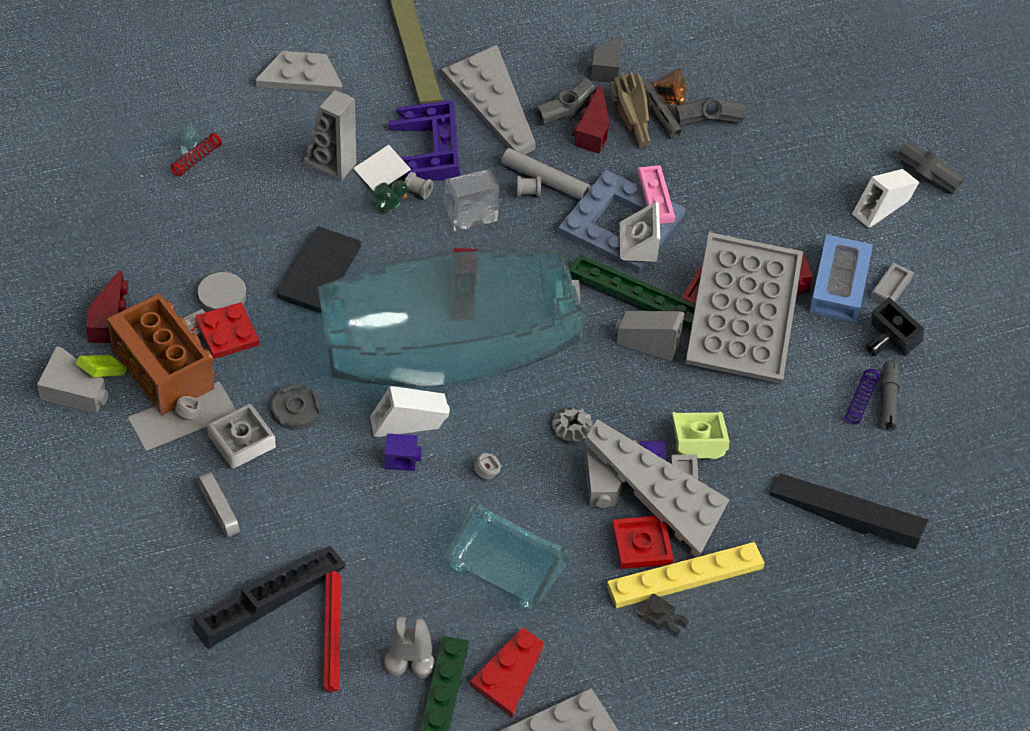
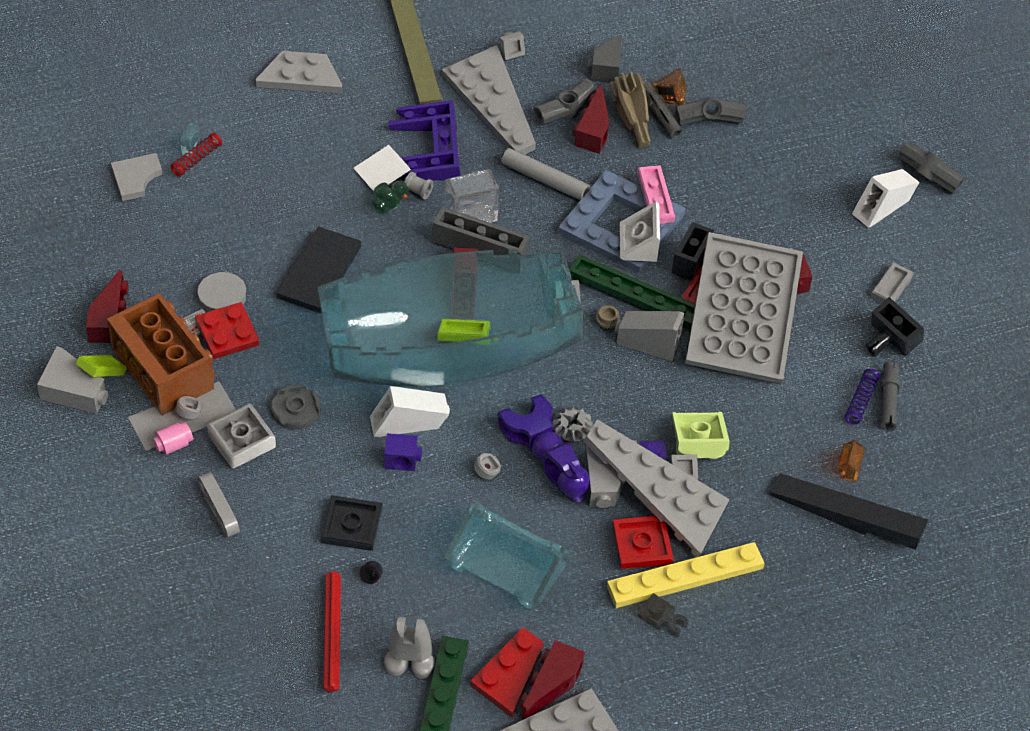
(134, 175): none -> light grey tile
(172, 438): none -> bright pink brick
(265, 596): black slope -> none
(334, 137): light grey wedge -> none
(351, 523): none -> black tile
(367, 570): none -> black hinge
(462, 330): none -> lime tile
(464, 231): none -> dark grey brick
(512, 45): none -> light grey tile
(528, 186): light grey bush -> none
(557, 457): none -> dark purple piece
(557, 676): none -> dark red slope
(607, 317): none -> dark tan plate
(691, 251): none -> black brick
(841, 278): medium blue piece -> none
(850, 460): none -> clear orange piece

